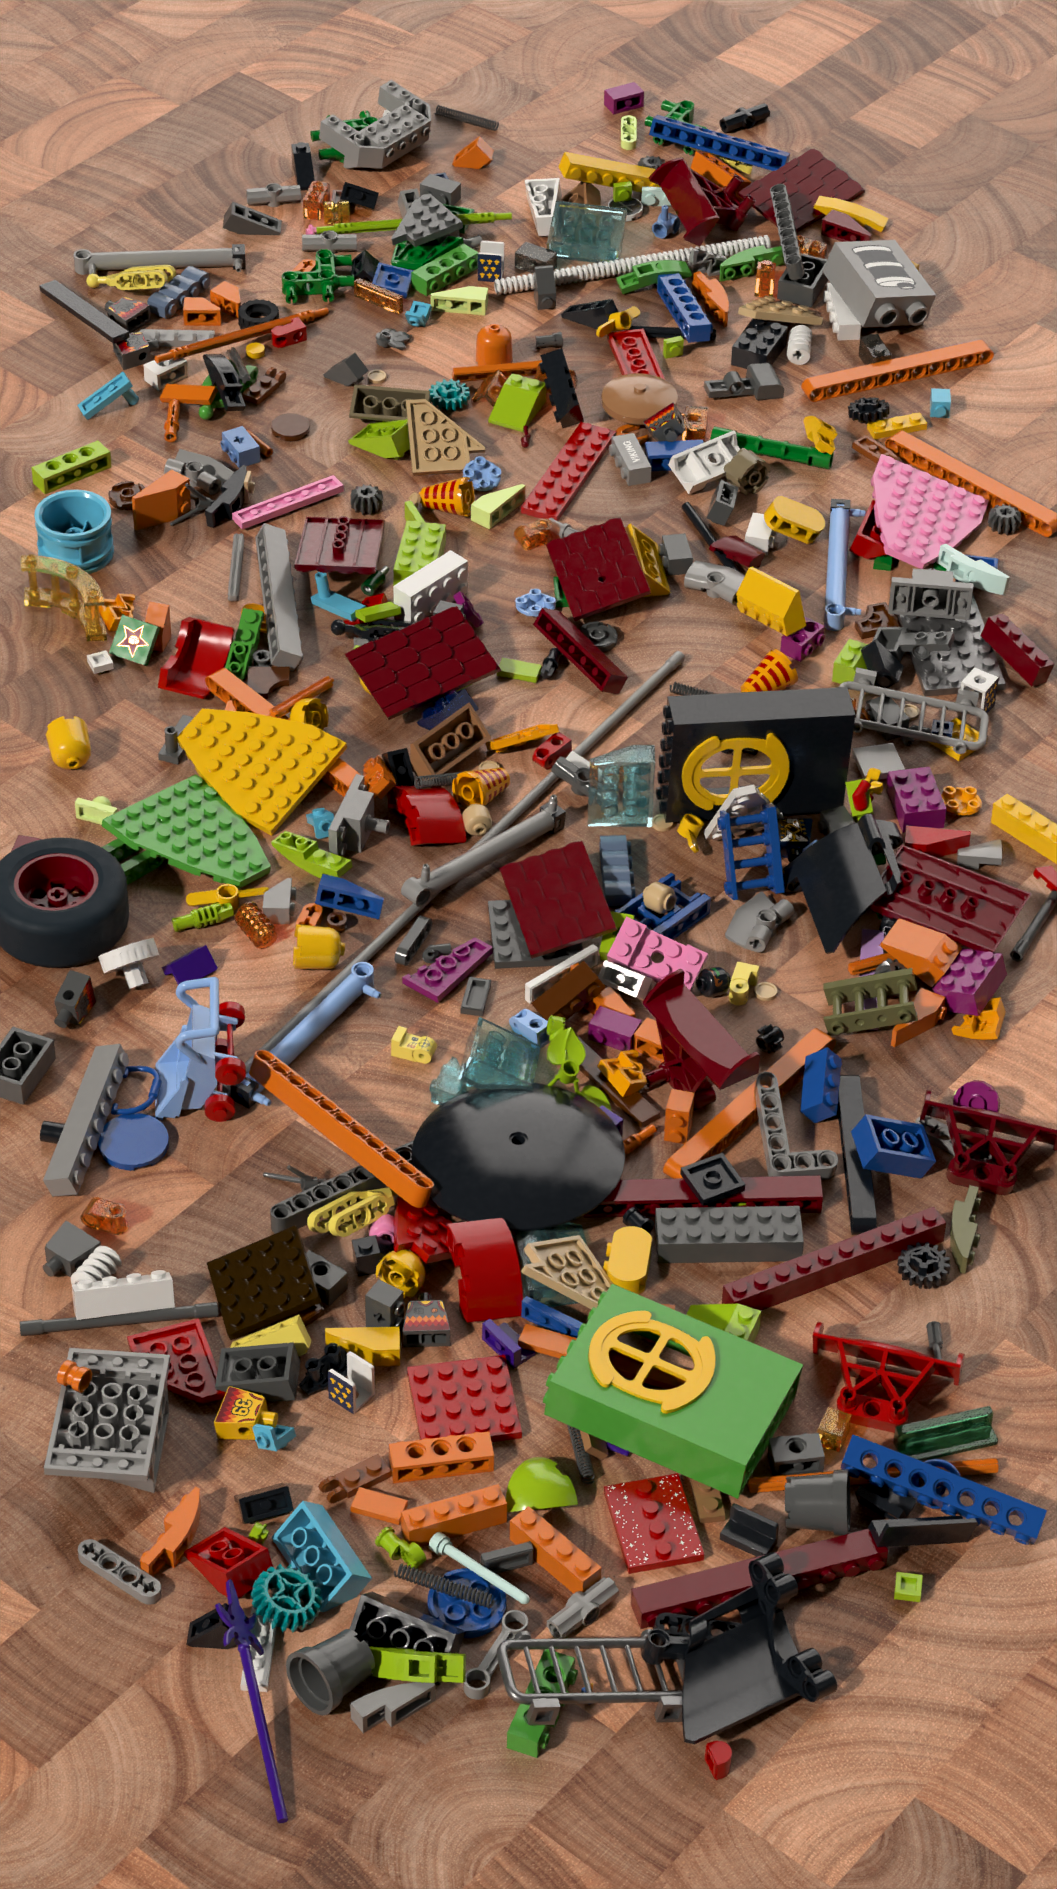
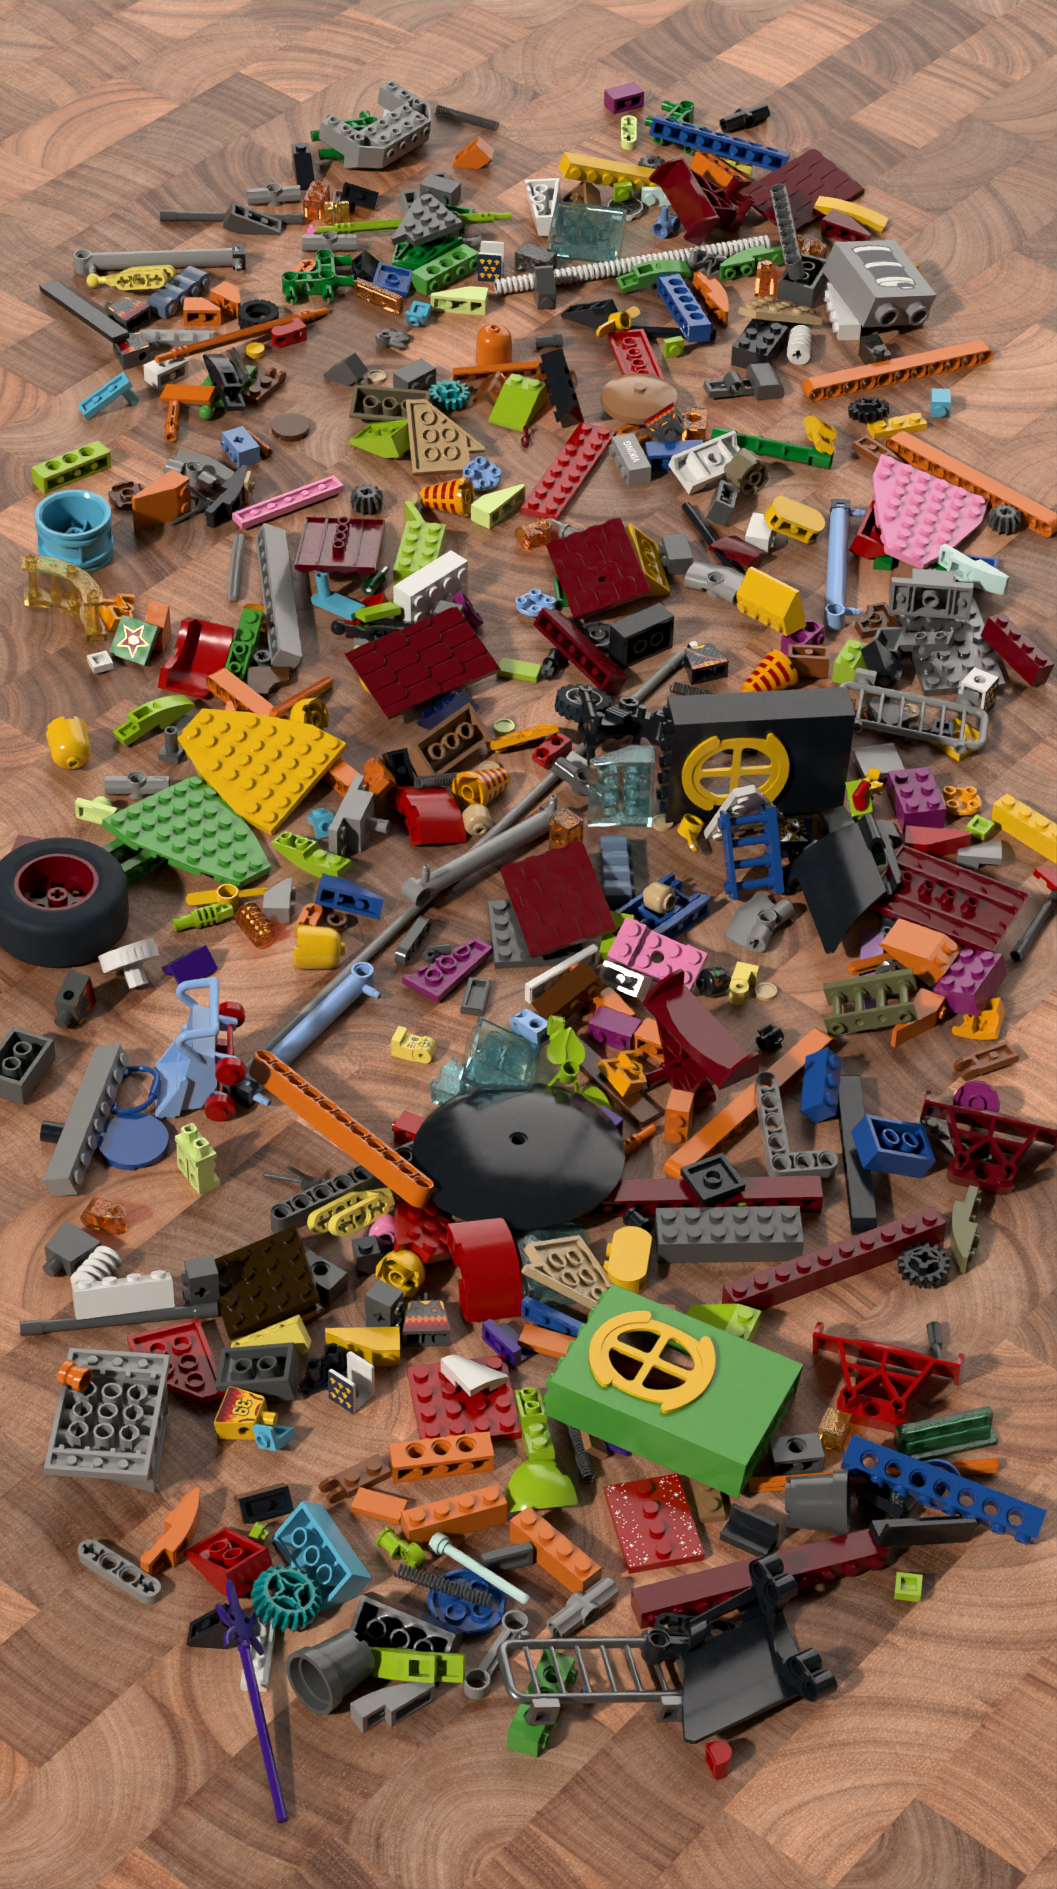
(136, 784): none -> light grey piece
(155, 713): none -> lime slope
(173, 215): none -> dark grey piece
(196, 1159): none -> yellowish green hips
(200, 1281): none -> dark grey brick
(406, 1127): none -> brick
(415, 376): none -> dark grey brick
(471, 1375): none -> white slope
(504, 726): none -> yellowish green piece
(533, 1424): none -> lime slope
(565, 828): none -> clear orange brick
(599, 719): none -> black piece
(641, 636): none -> black brick
(704, 663): none -> black torso
(809, 660): none -> dark orange brick
(980, 827): none -> lime plate
(986, 1060): none -> dark orange hinge

